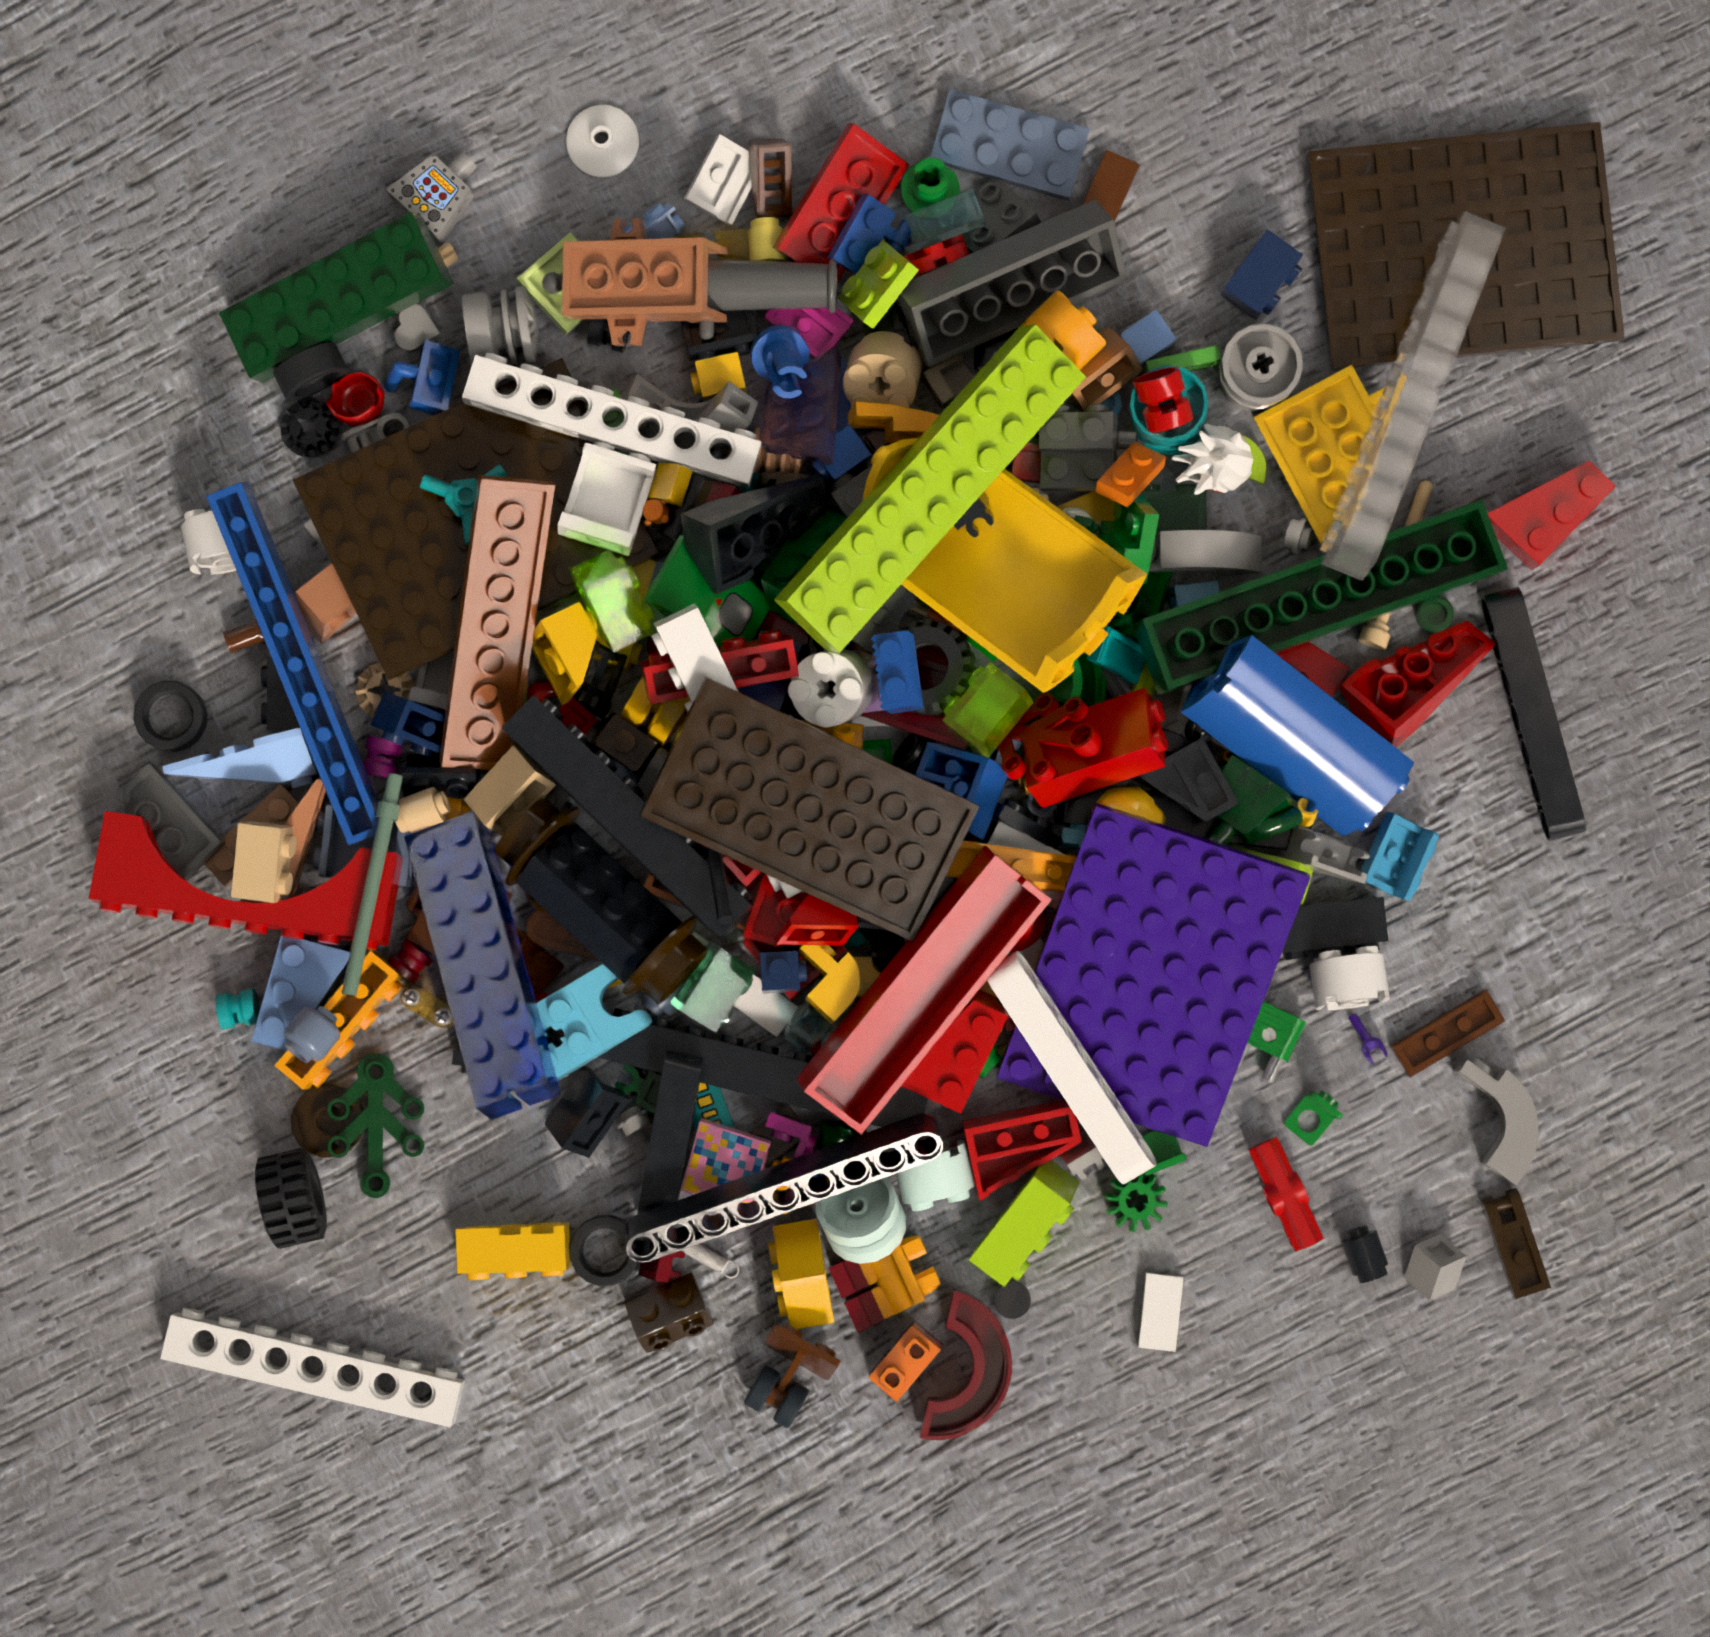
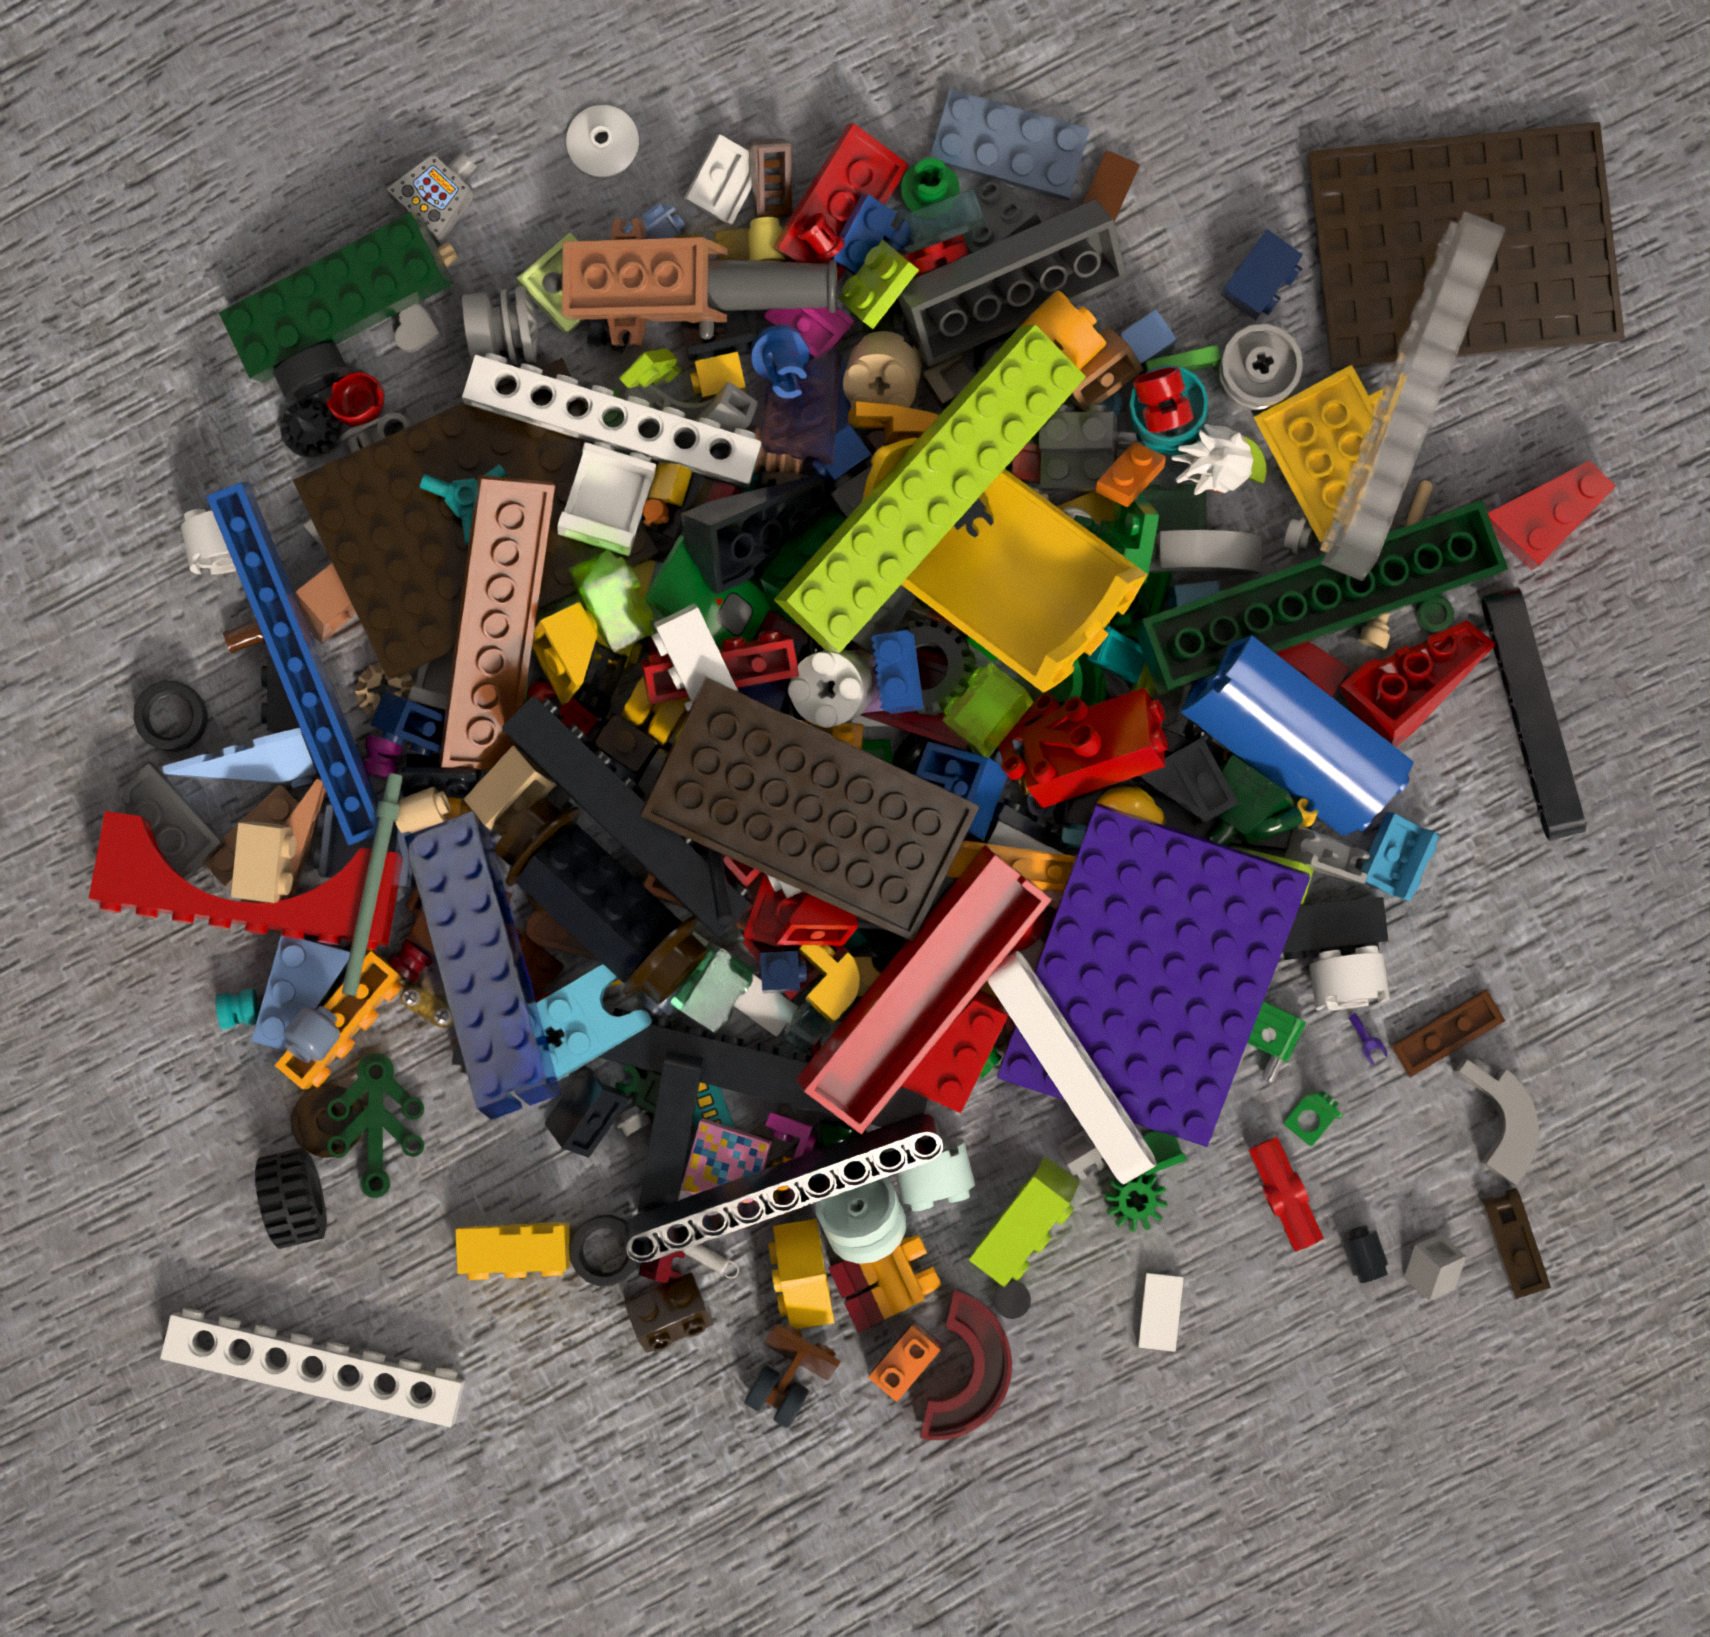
(431, 377): blue plate -> none
(651, 368): none -> lime hinge
(820, 237): none -> red bush
(1016, 1141): red wedge -> none

